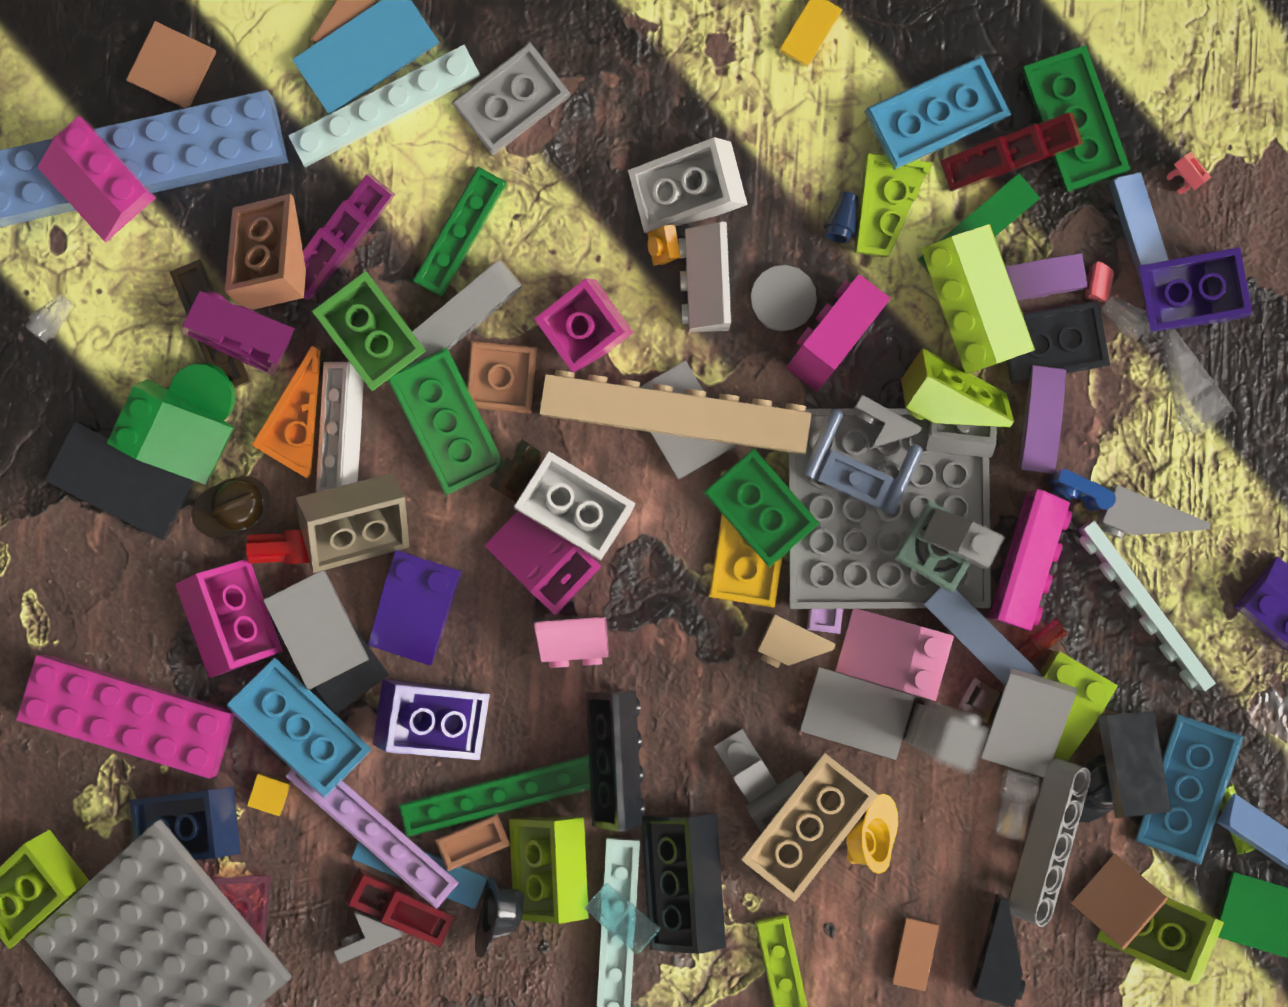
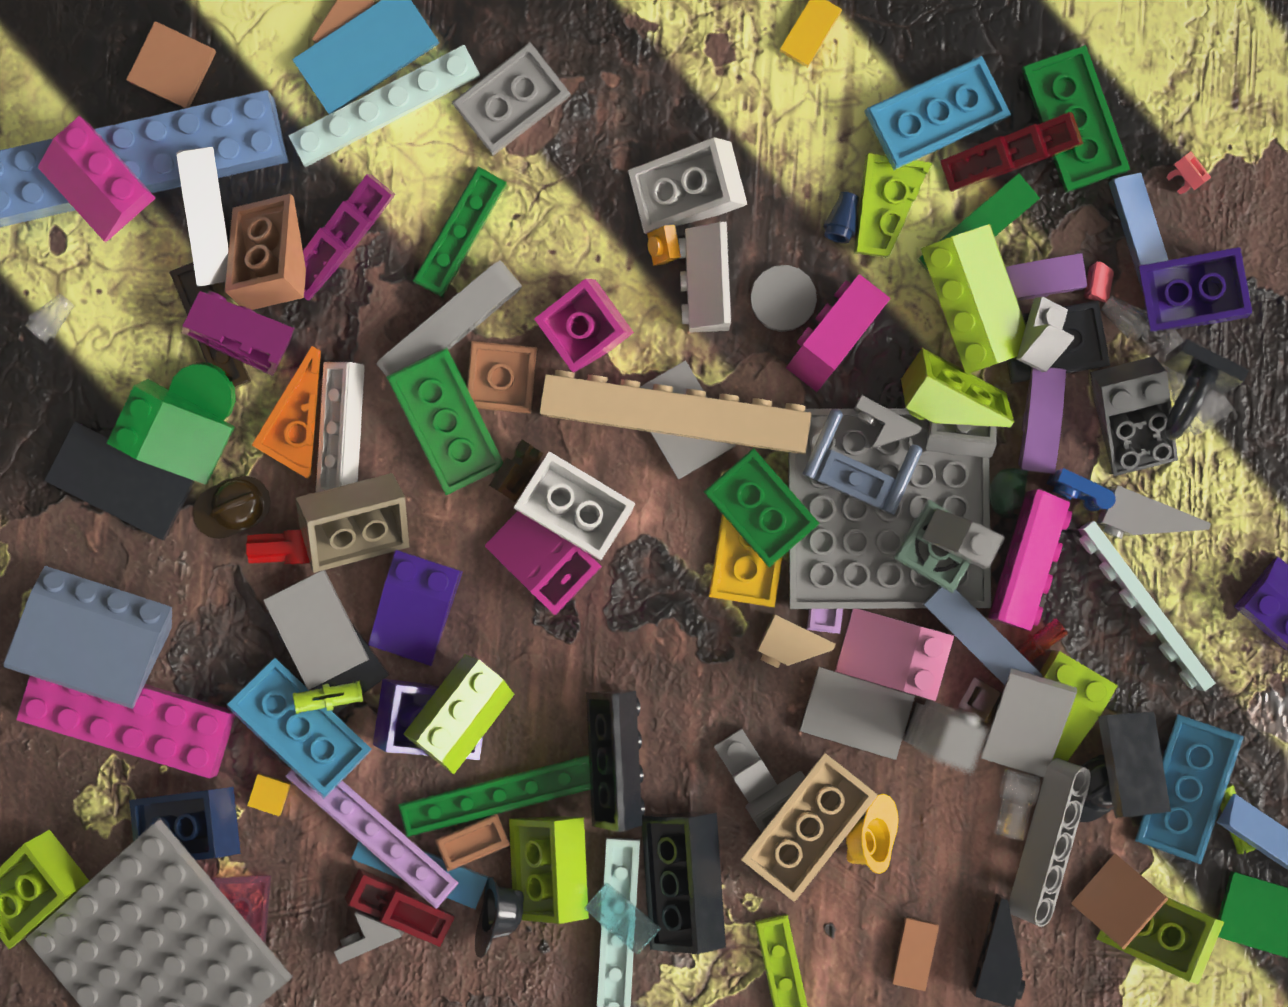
(89, 637): none -> sand blue slope
(204, 214): none -> white slope
(228, 617): dark pink slope -> none
(304, 700): none -> lime pin
(369, 331): bright green slope -> none
(459, 713): none -> lime slope
(572, 640): bright pink slope -> none
(1008, 491): none -> clear green hair
(1044, 335): none -> slope
(1133, 413): none -> dark grey slope
(1202, 373): none -> black tile

